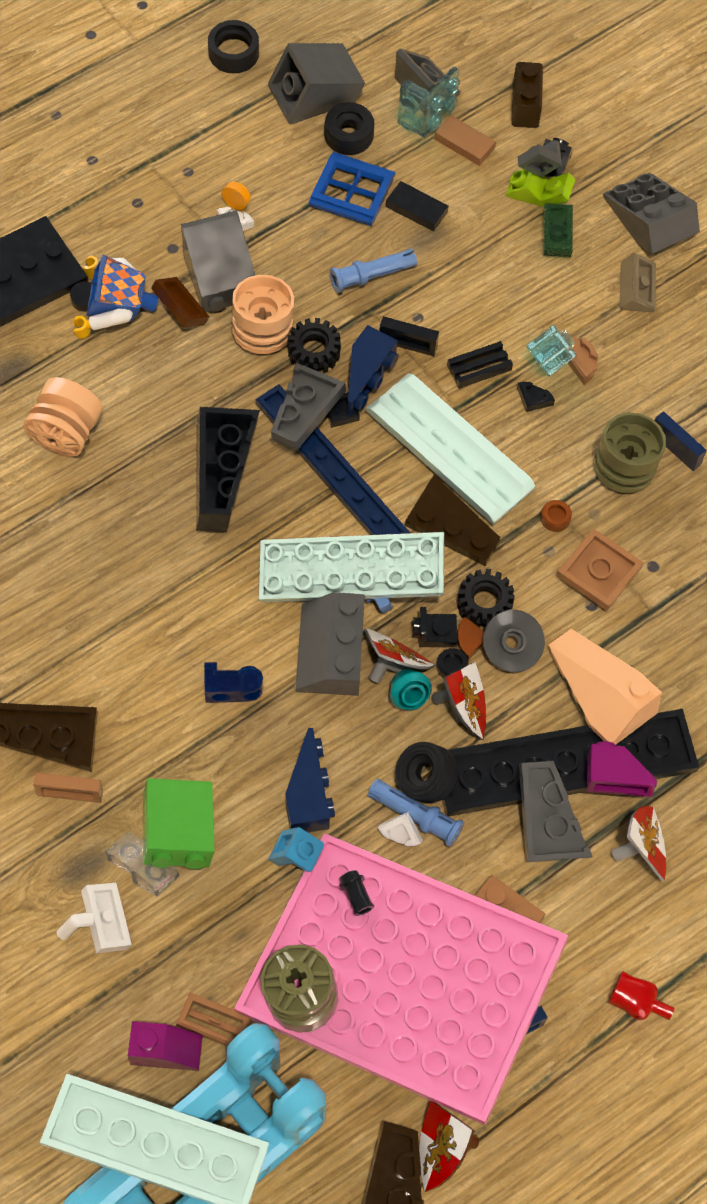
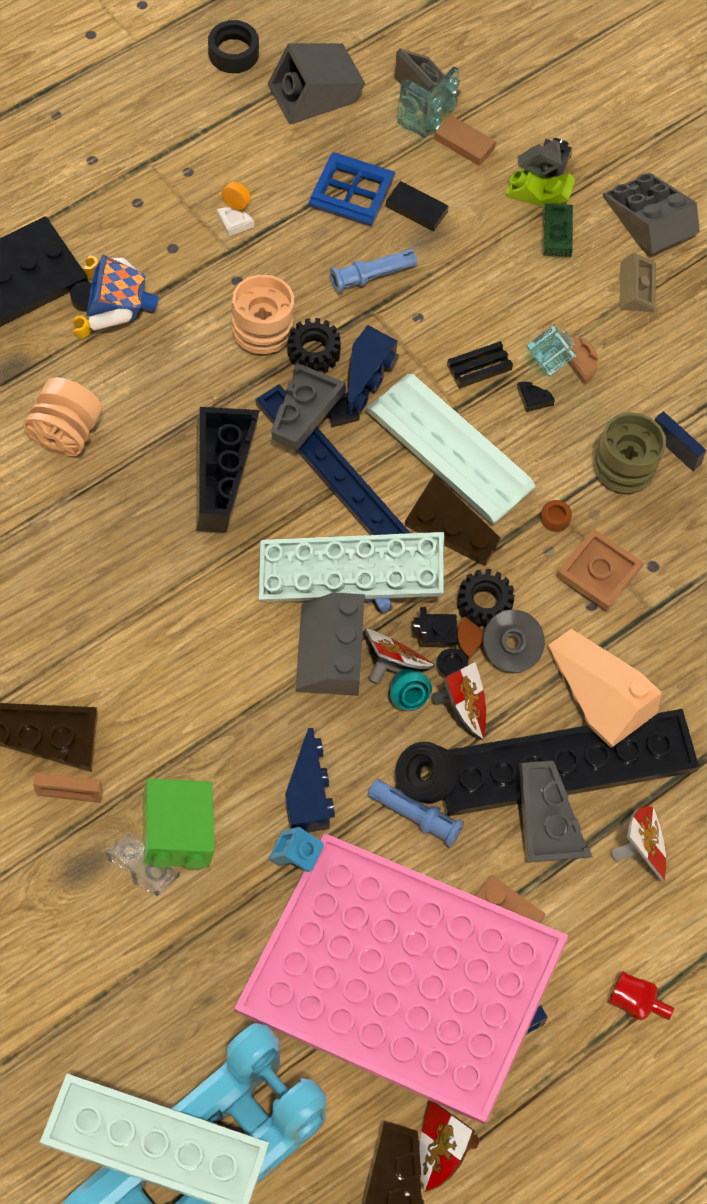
(104, 917): white plate -> none
(164, 1046): magenta slope -> none
(180, 302): reddish brown tile -> none
(216, 258): slope -> none
(217, 1008): medium nougat tile -> none
(232, 685): clear blue leg -> none
(302, 1007): olive wheel -> none
(349, 114): black tyre -> none
(356, 892): black pin -> none
(401, 830): white tile -> none
(411, 336): black tile -> none
(527, 94): dark brown brick -> none
(616, 771): magenta slope -> none

